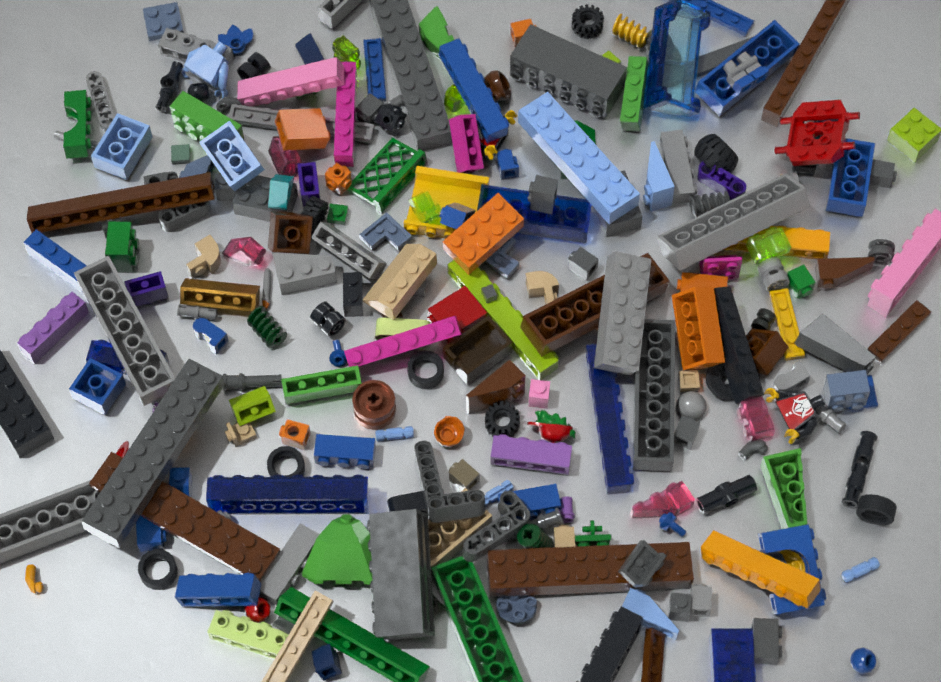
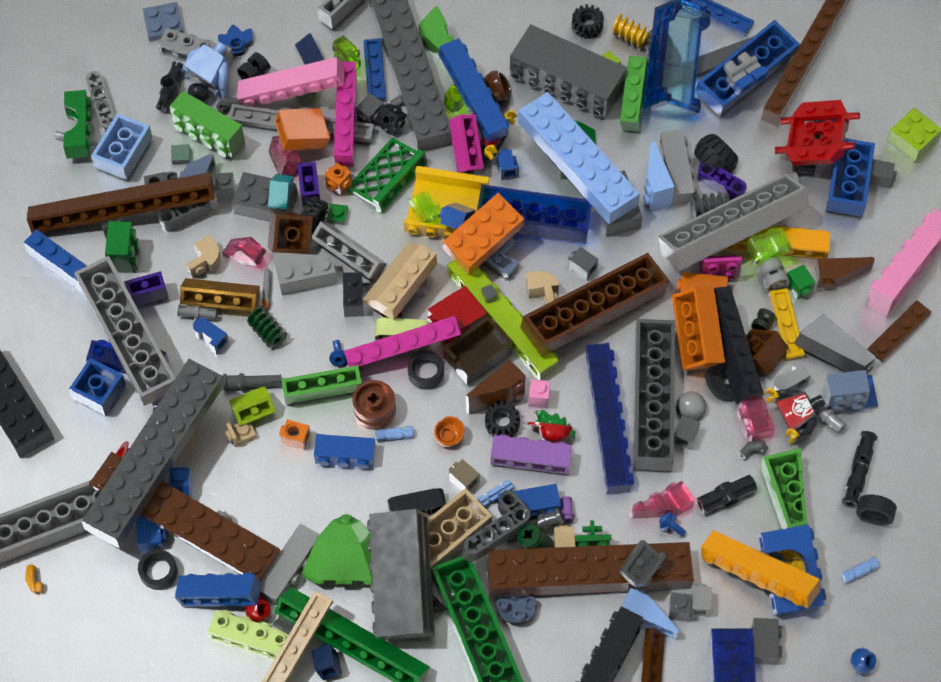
(53, 327): medium lavender brick -> none
(231, 156): light blue brick -> none
(285, 451): black tyre -> none
(288, 494): clear blue brick -> none
(328, 319): black wheel -> none
(383, 229): sand blue plate -> none
(442, 506): dark grey beam -> none
(518, 29): orange brick -> none
(543, 194): dark grey brick -> none
(622, 313): light grey brick -> none
(689, 380): tan plate -> none
(881, 252): dark grey wheel -> none

